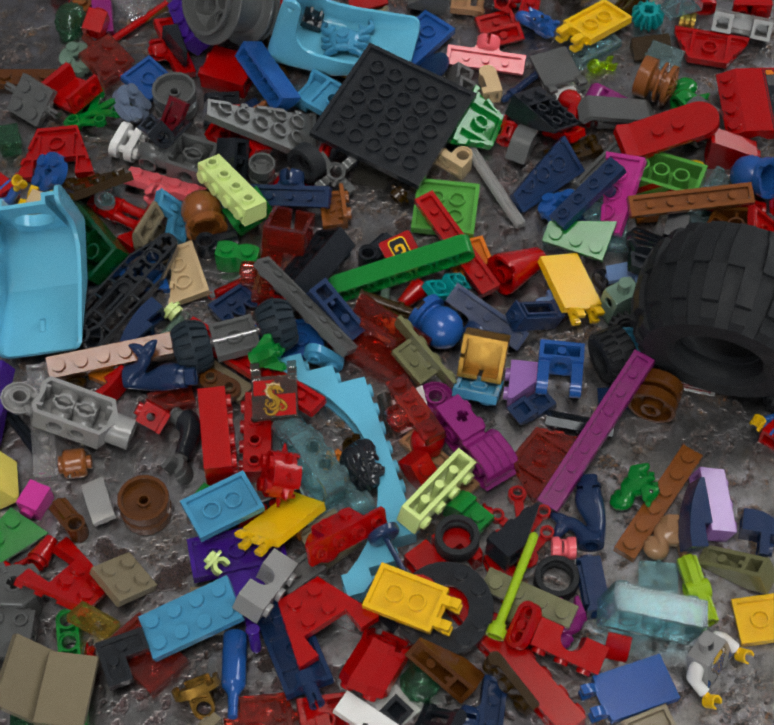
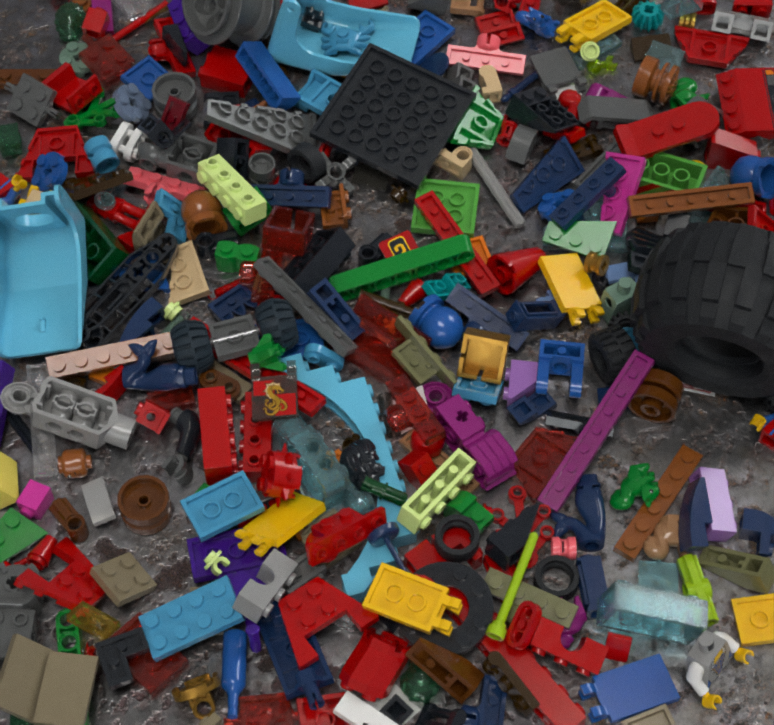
(101, 154): none -> dark azure wheel
(384, 491): none -> dark green axle
(589, 51): none -> yellowish green plate
(596, 263): none -> pearl gold wheel

